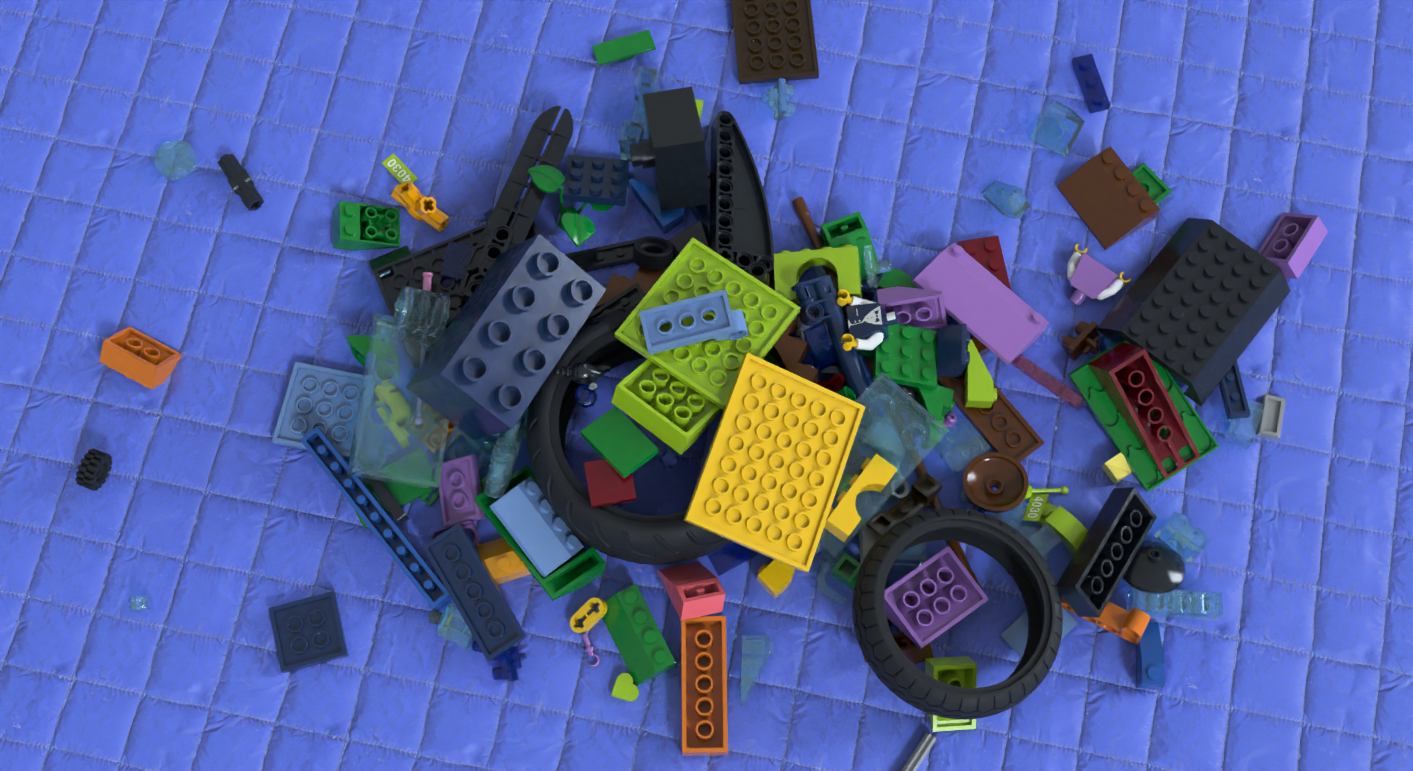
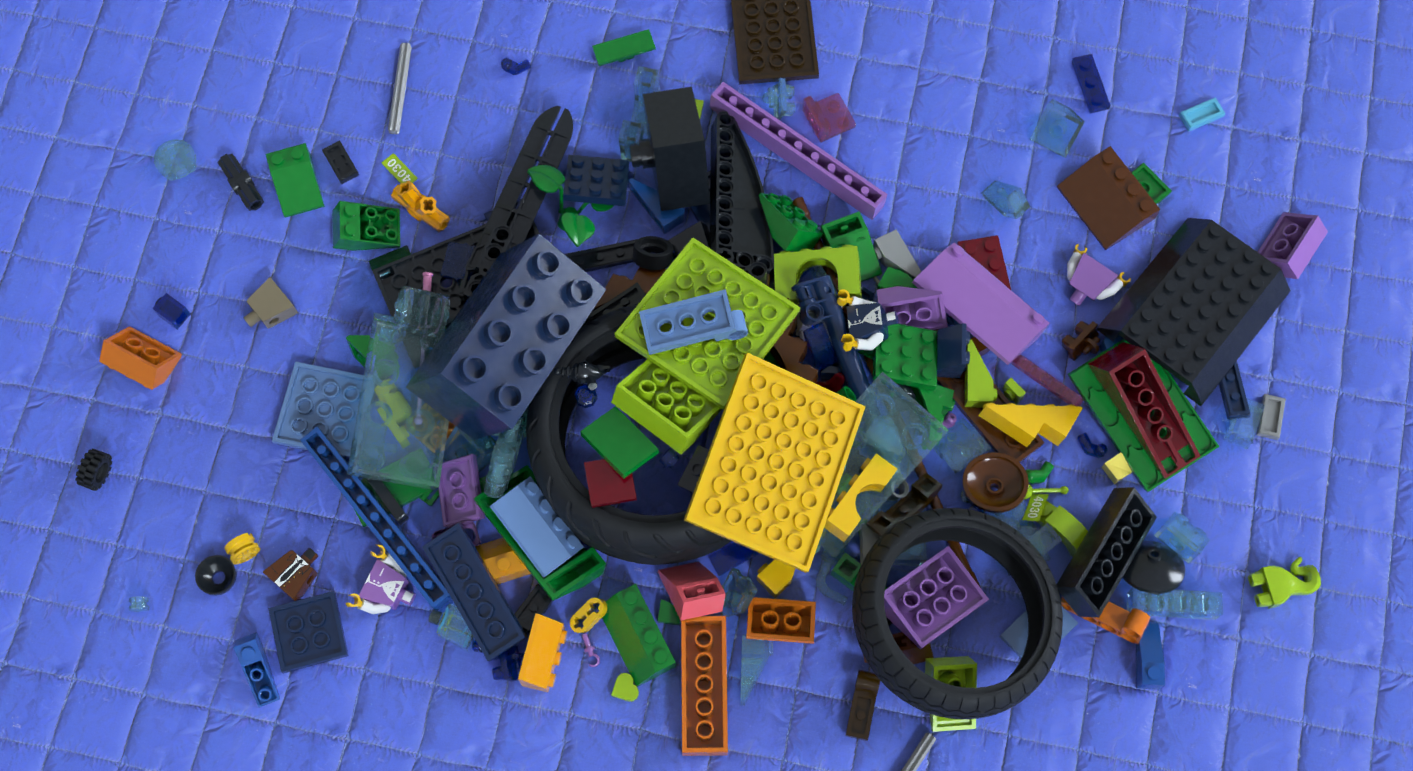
(171, 311): none -> clear blue brick
(207, 570): none -> black piece
(242, 548): none -> yellow wheel
(256, 669): none -> blue slope
(269, 305): none -> dark tan torso
(293, 573): none -> reddish brown torso
(295, 180): none -> green slope
(340, 162): none -> black plate
(383, 587): none -> torso
(399, 88): none -> light grey axle
(513, 67): none -> clear blue arm
(536, 602): none -> black hinge
(542, 653): none -> light orange slope
(668, 614): none -> green tile
(693, 470): none -> black plate
(738, 592): none -> clear light blue plate
(781, 620): none -> orange slope
(788, 223): none -> green slope
(799, 151): none -> medium lavender brick
(828, 116): none -> clear pink bracket
(862, 705): none -> dark brown plate
(873, 267): clear light blue tile -> none
(895, 254): none -> light grey slope
(1013, 391): none -> lime plate
(1028, 420): none -> yellow slope
(1041, 475): none -> green arm
(1091, 449): none -> clear blue arm
(1201, 114): none -> medium azure tile
(1281, 584): none -> lime hips

